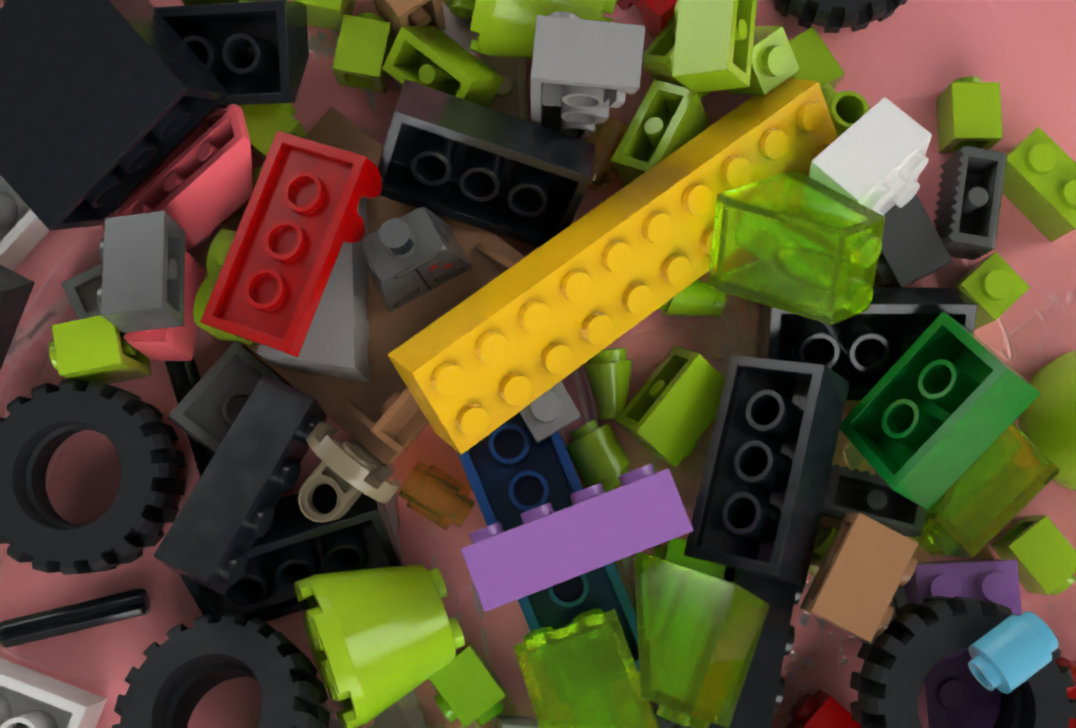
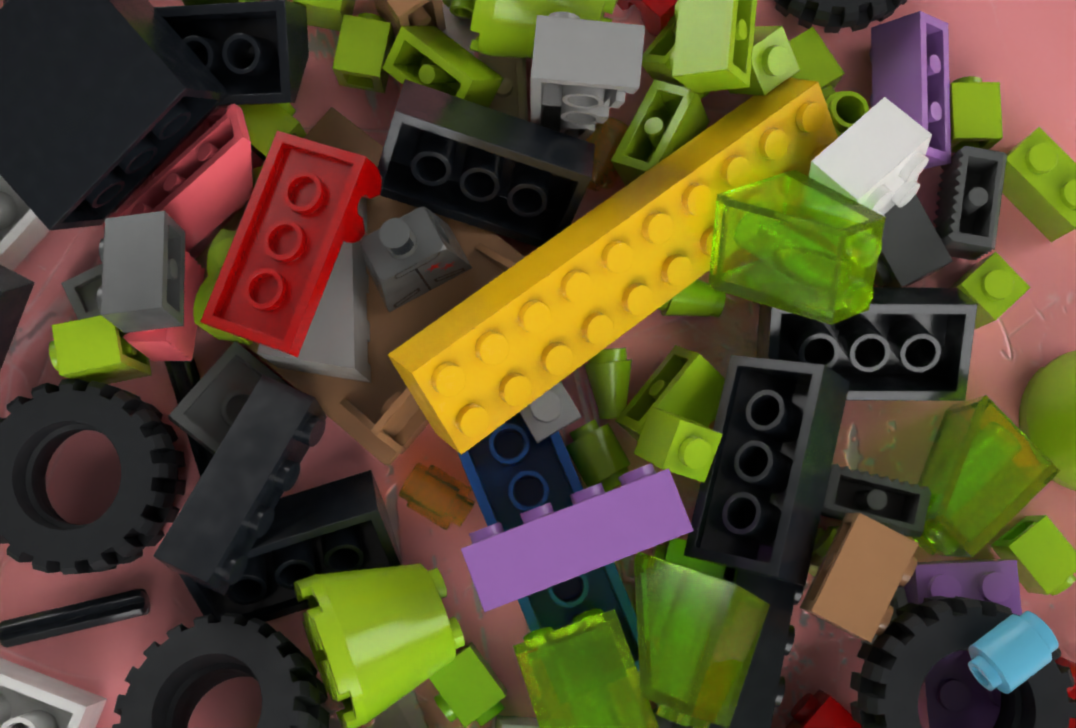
(348, 470): dark tan tile -> none
(678, 444): none -> lime brick
(913, 73): none -> medium lavender brick
(937, 411): green brick -> none

